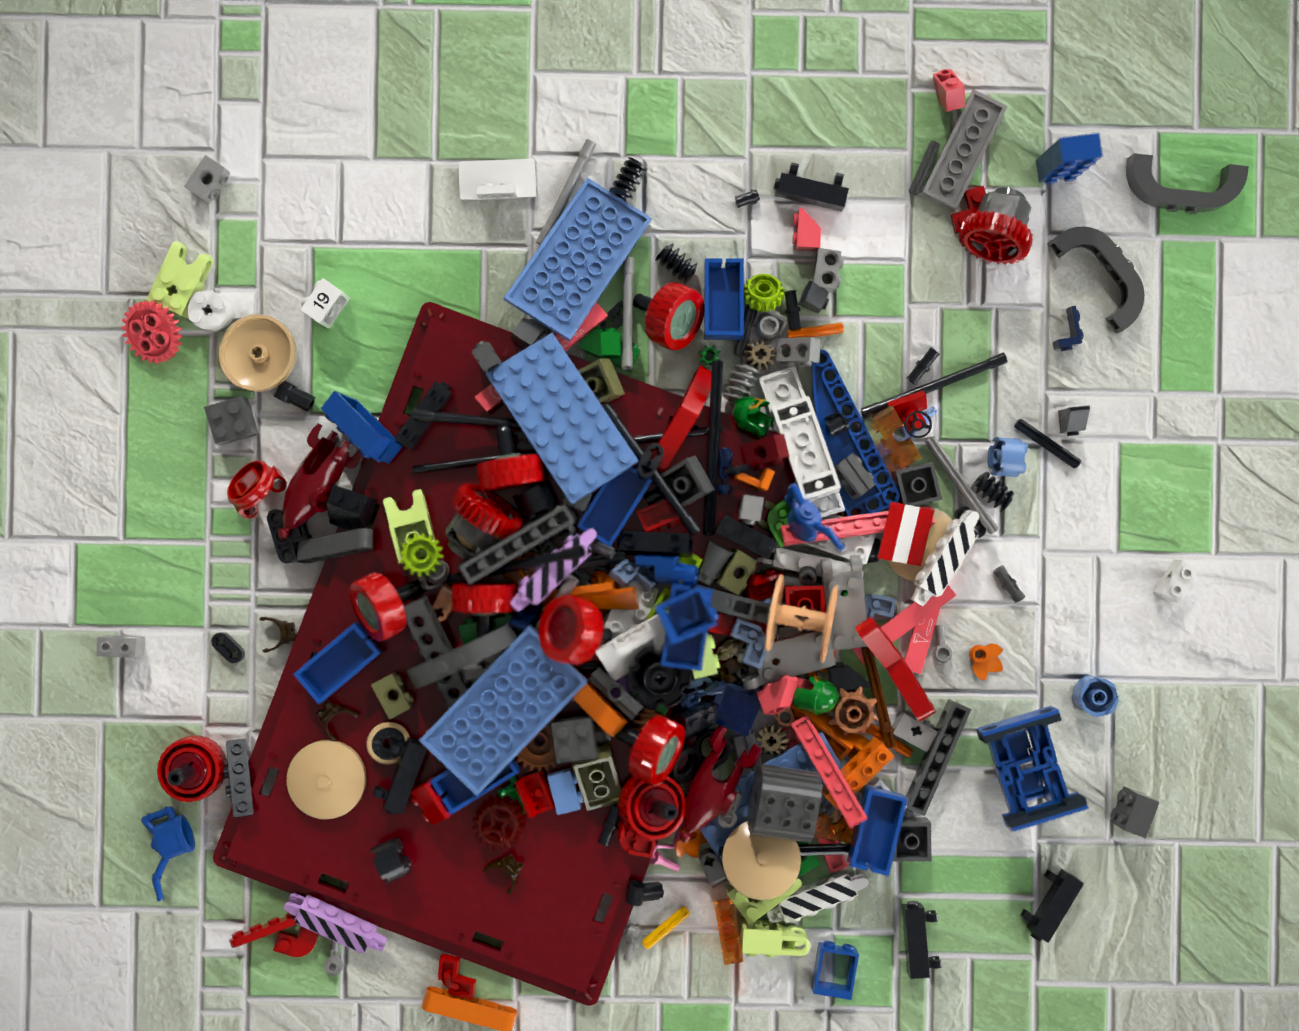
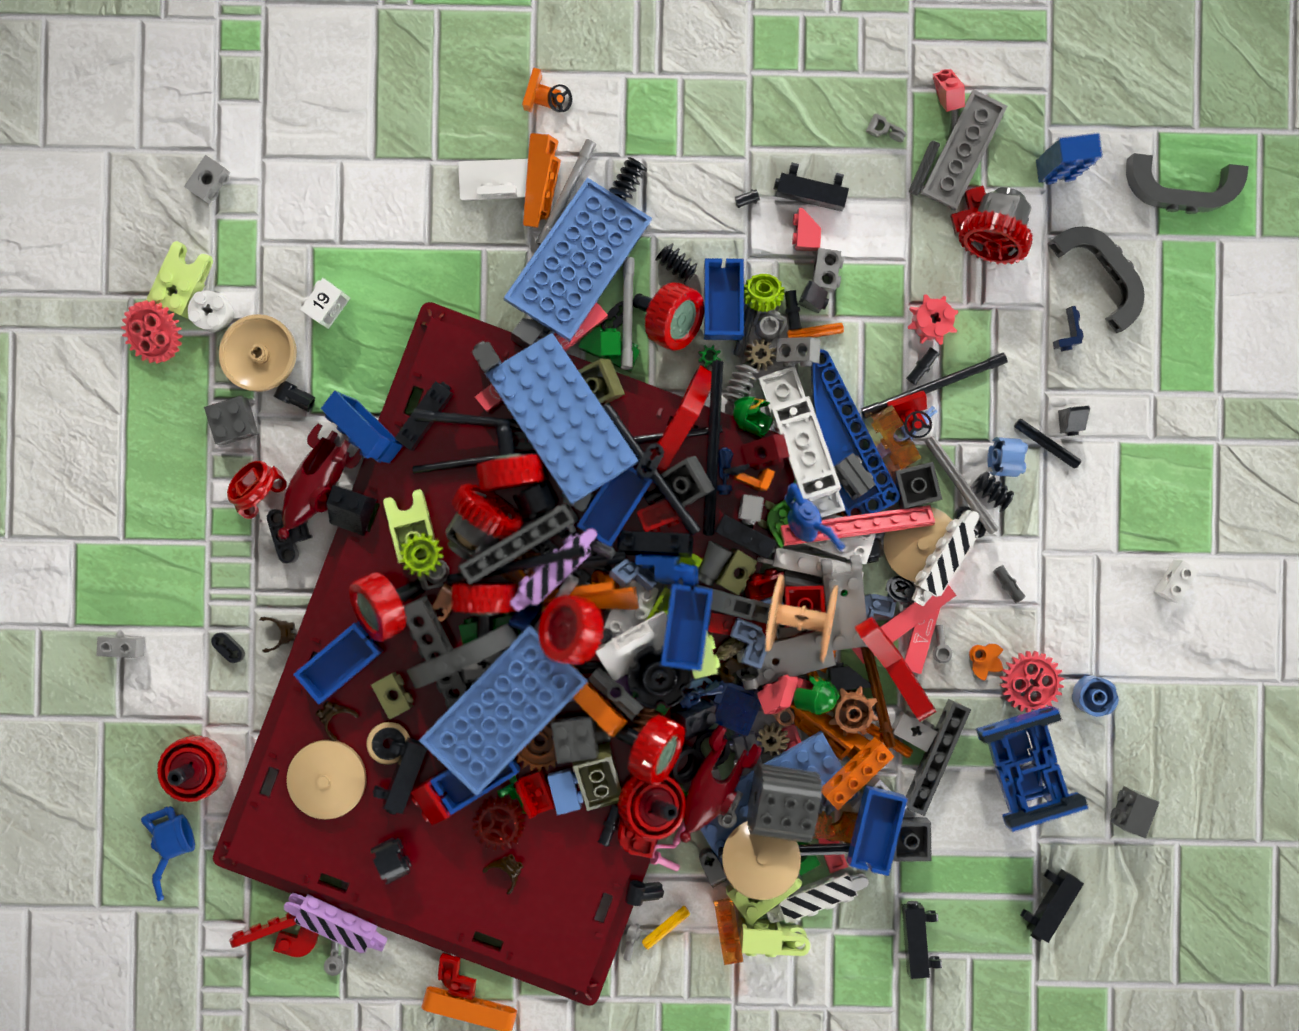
(238, 778): black bracket -> none
(335, 545): dark grey beam -> none
(541, 178): none -> orange wedge
(545, 95): none -> orange piece
(692, 847): orange plate -> none
(711, 613): blue window -> none
(807, 570): dark grey bush -> none
(829, 771): coral tile -> none
(834, 989): blue window -> none
(836, 423): black piece -> none
(897, 133): none -> light grey piece
(900, 583): none -> black gear
(905, 534): red sticker -> none
(922, 320): none -> coral brick
(1018, 670): none -> coral gear

